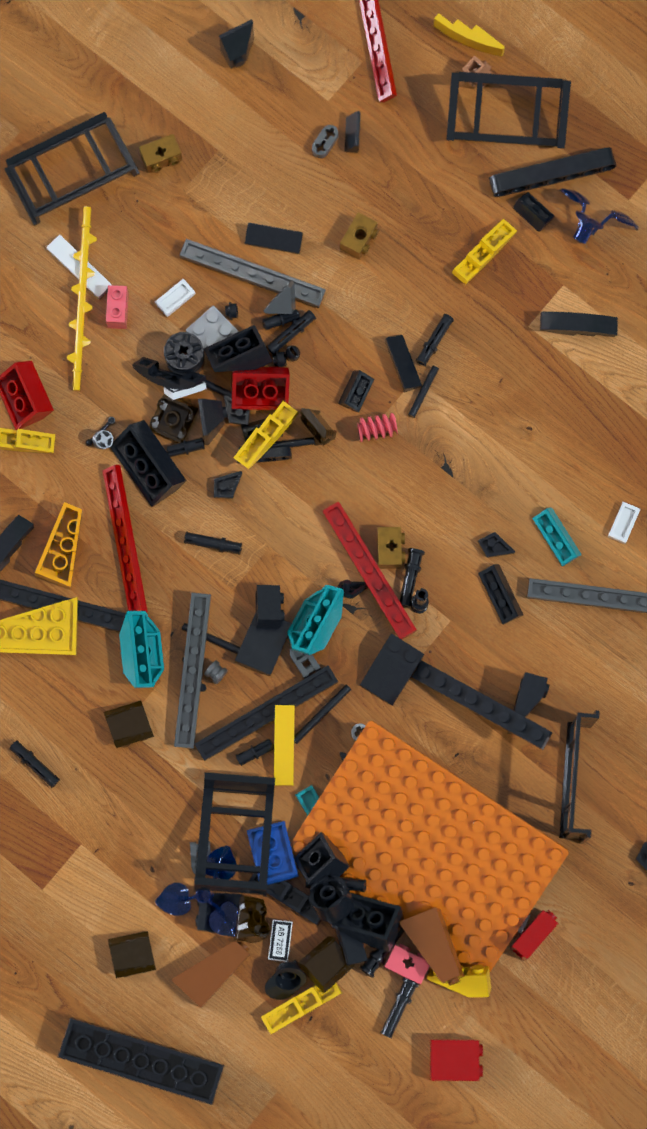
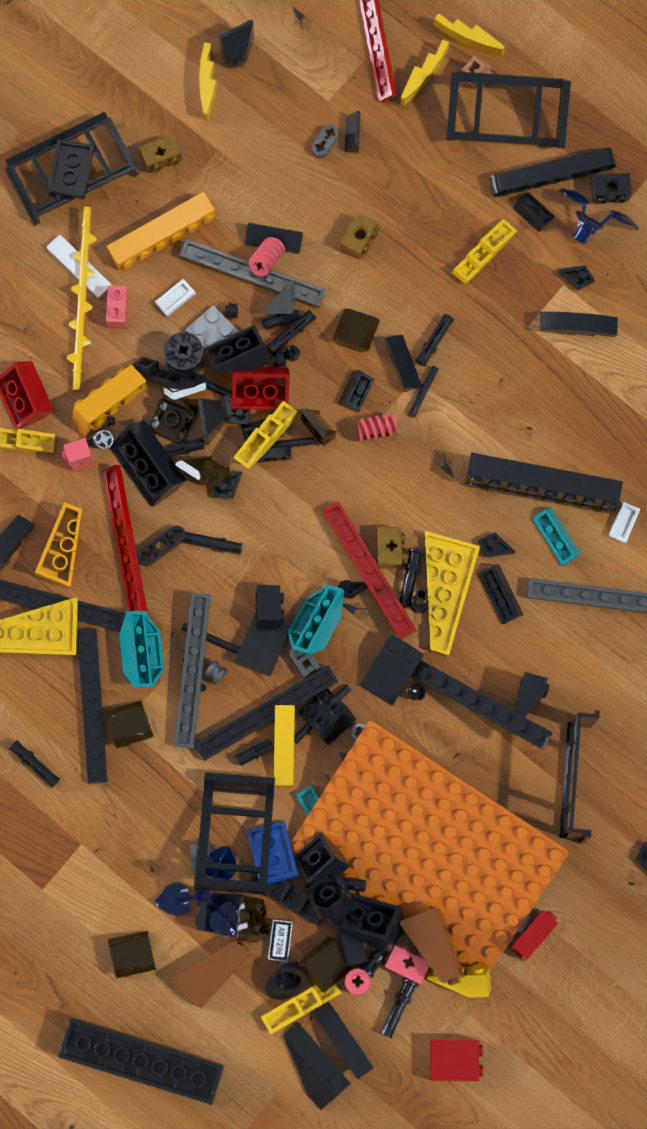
(71, 169): none -> black tile
(77, 455): none -> coral brick
(92, 706): none -> black plate
(106, 399): none -> light orange wedge
(147, 550): none -> black beam
(161, 231): none -> light orange brick
(205, 470): none -> dark brown slope
(207, 86): none -> yellow slope
(266, 256): none -> coral piece
(318, 1073): none -> black wedge
(327, 716): none -> black bracket
(343, 1040): none -> black slope
(356, 330): none -> dark brown slope
(362, 987): none -> coral piece
(417, 691): none -> black plate
(423, 75): none -> yellow slope
(448, 578): none -> yellow wing
(543, 482): none -> black brick
(577, 276): none -> black piece
(619, 181): none -> black brick

